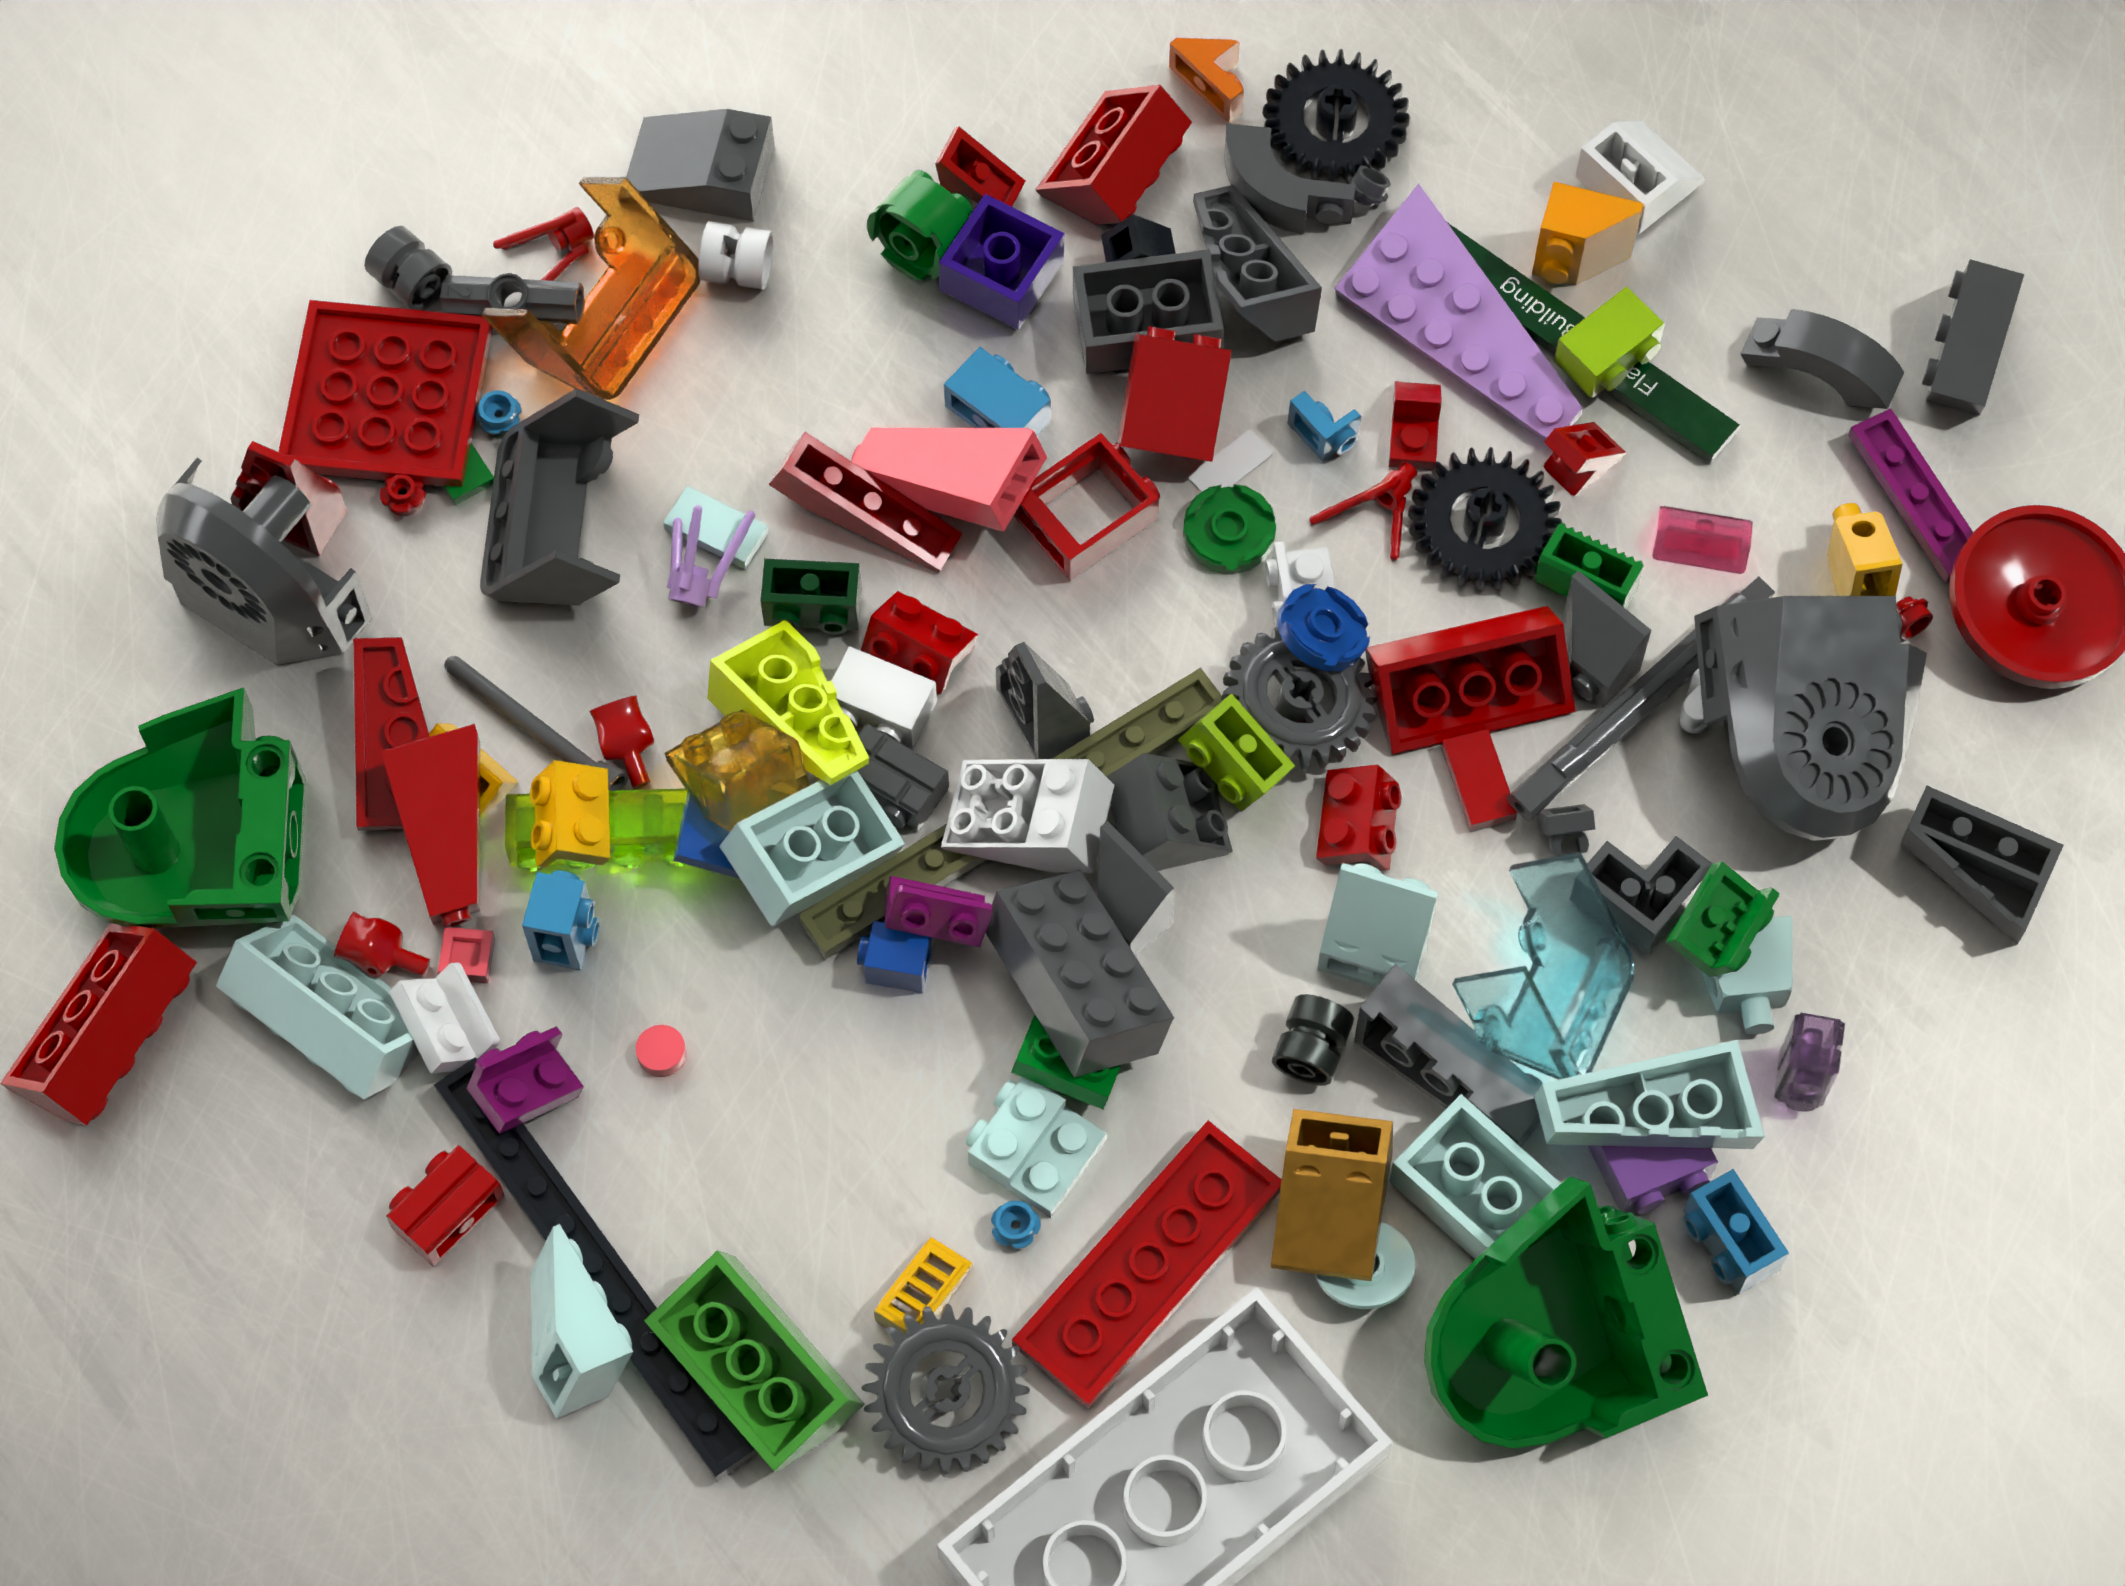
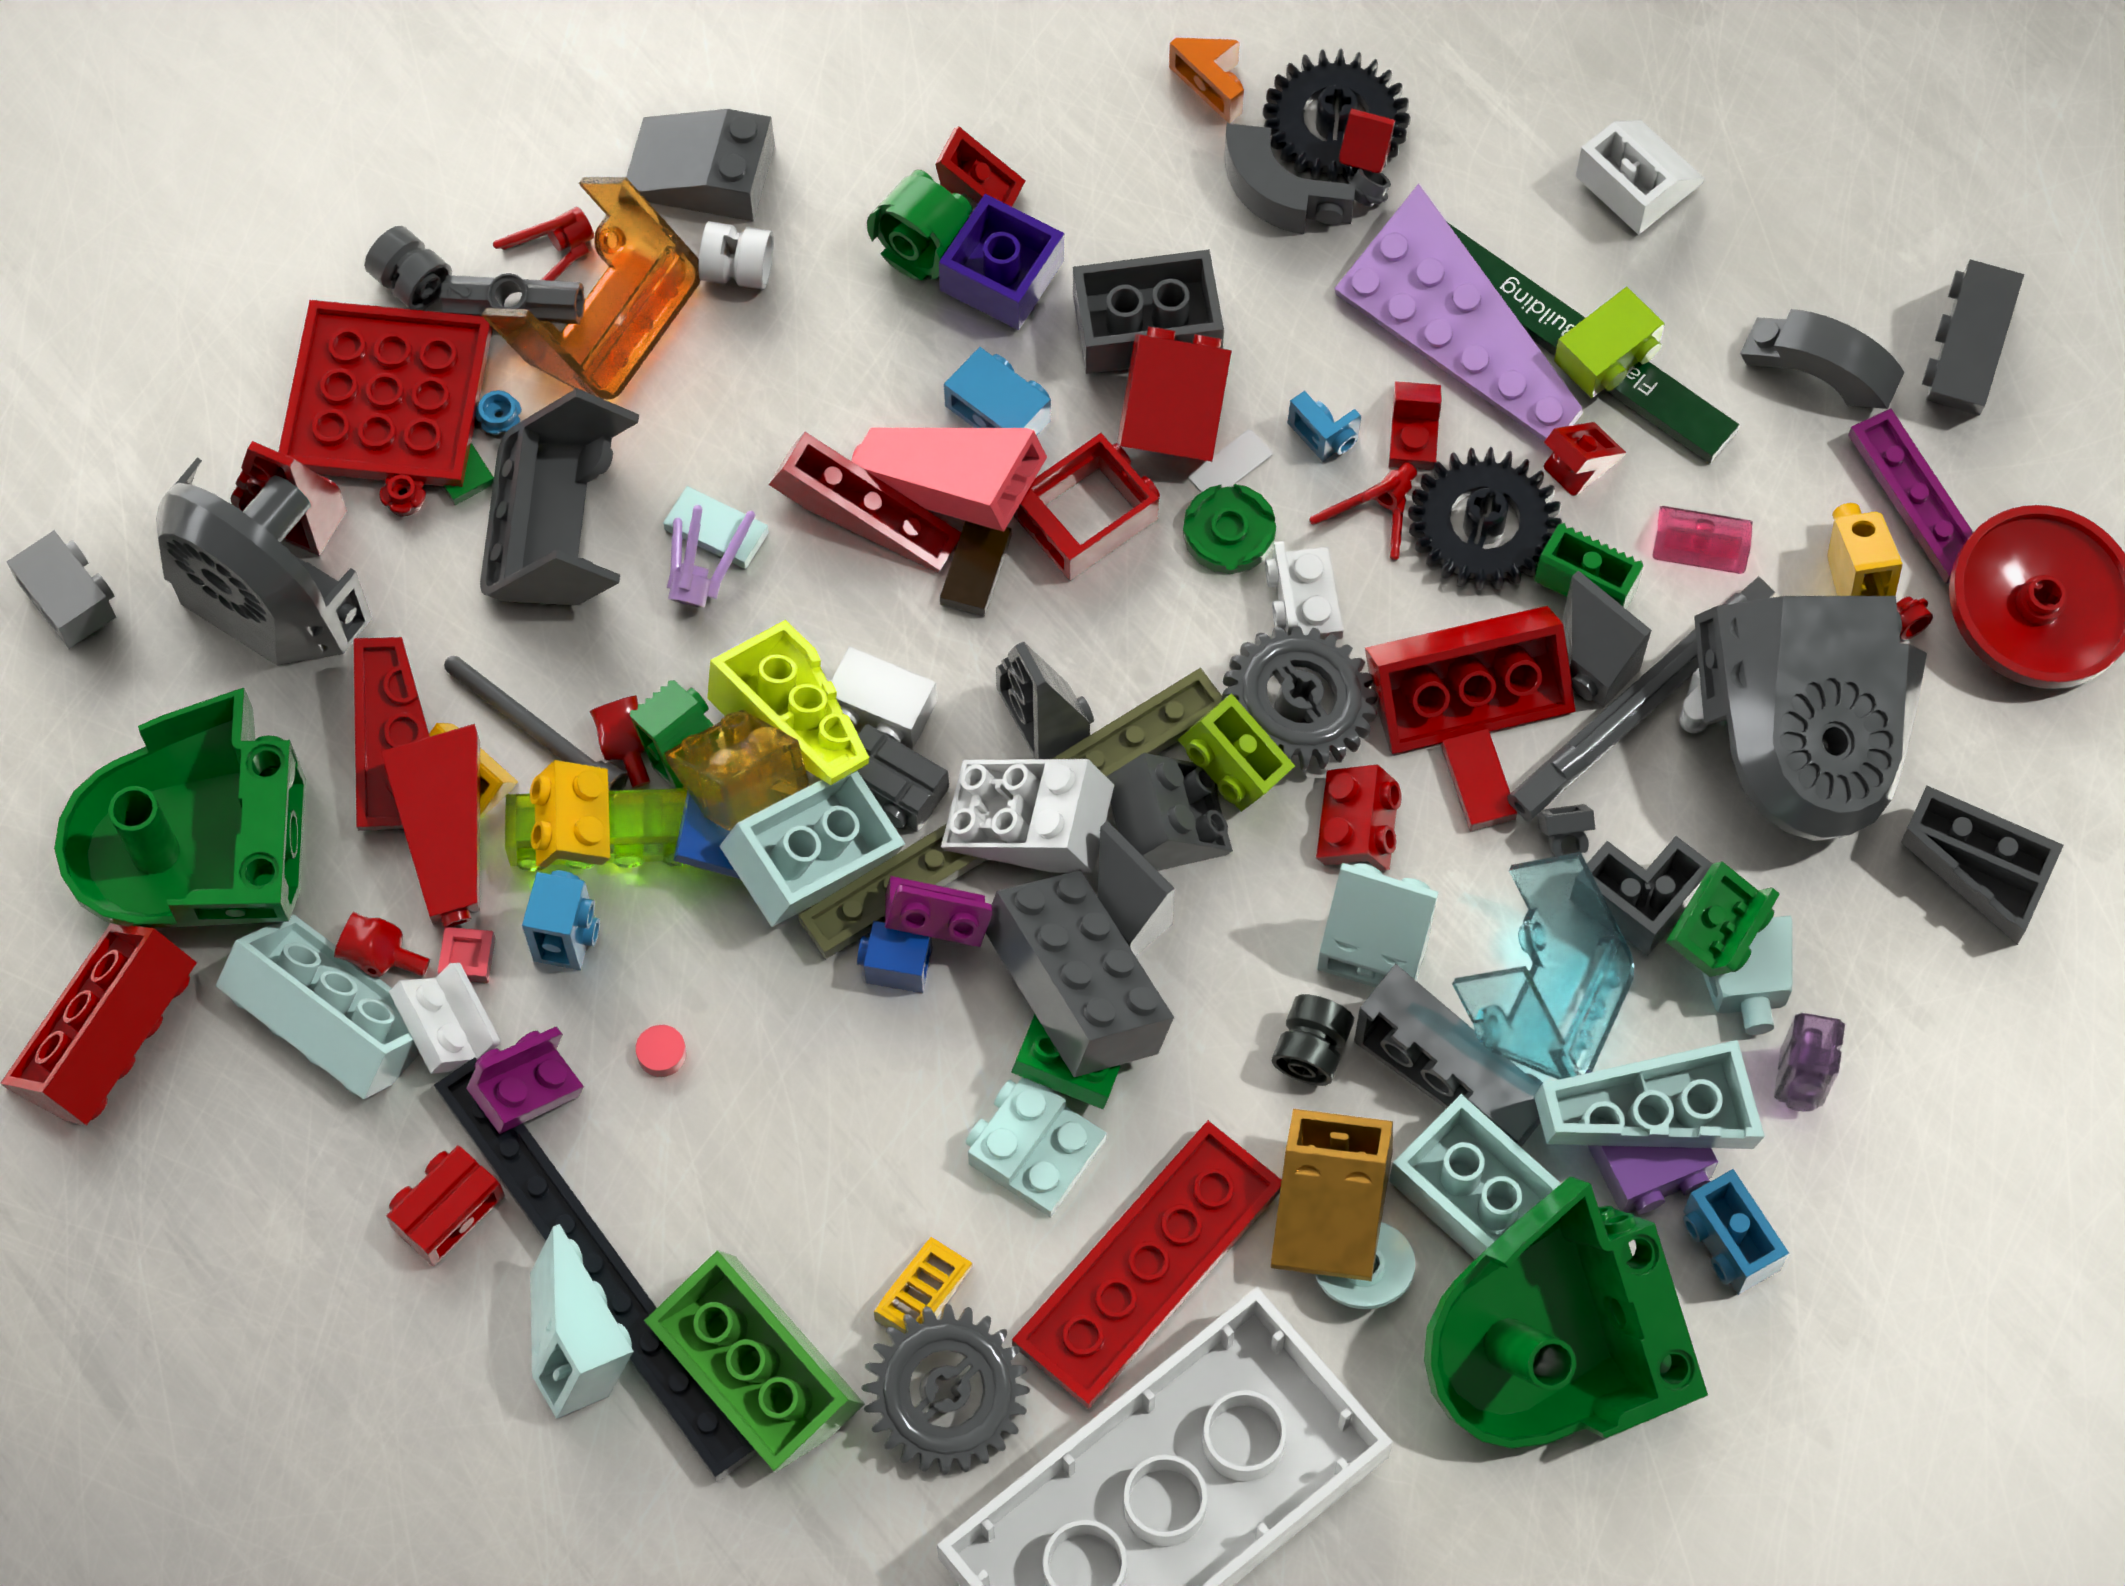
(62, 589): none -> light grey brick
(666, 722): none -> green brick
(811, 594): dark green brick -> none
(917, 639): red bracket -> none
(975, 568): none -> dark brown tile
(1011, 1212): dark azure plate -> none
(1116, 154): red slope -> none
(1137, 239): black brick -> none
(1256, 266): dark grey wedge -> none
(1323, 627): blue tile -> none
(1366, 141): none -> red slope
(1584, 234): light orange slope -> none

